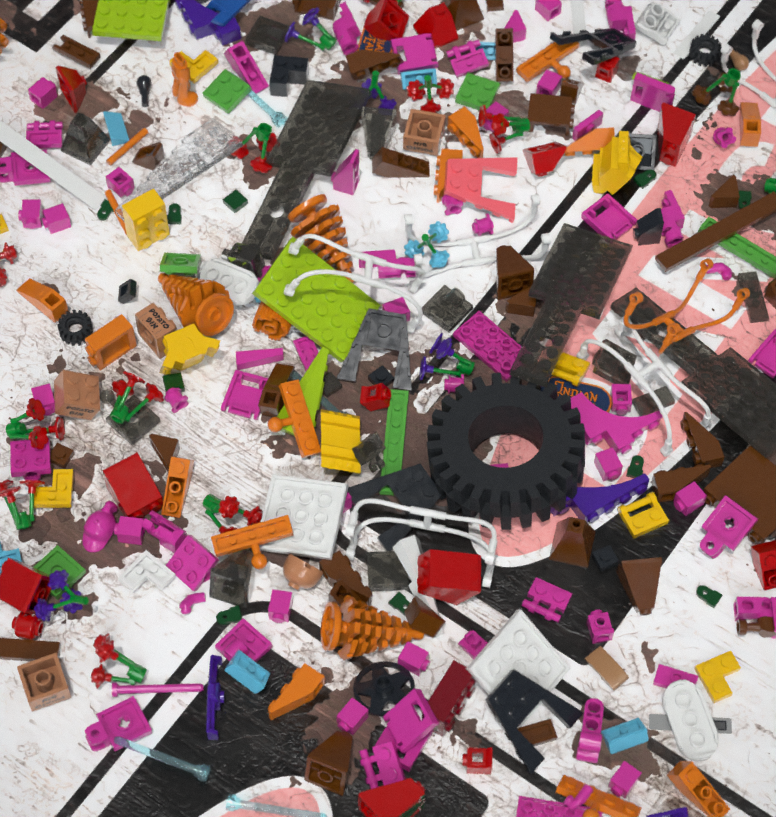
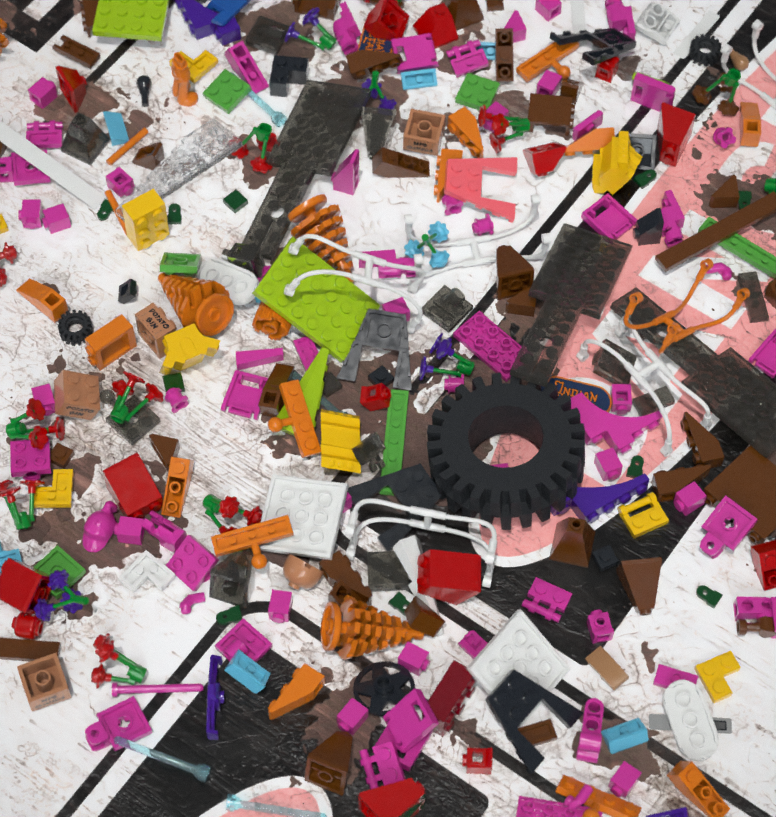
(416, 91): red plant -> none
(571, 369): yellow plate -> none

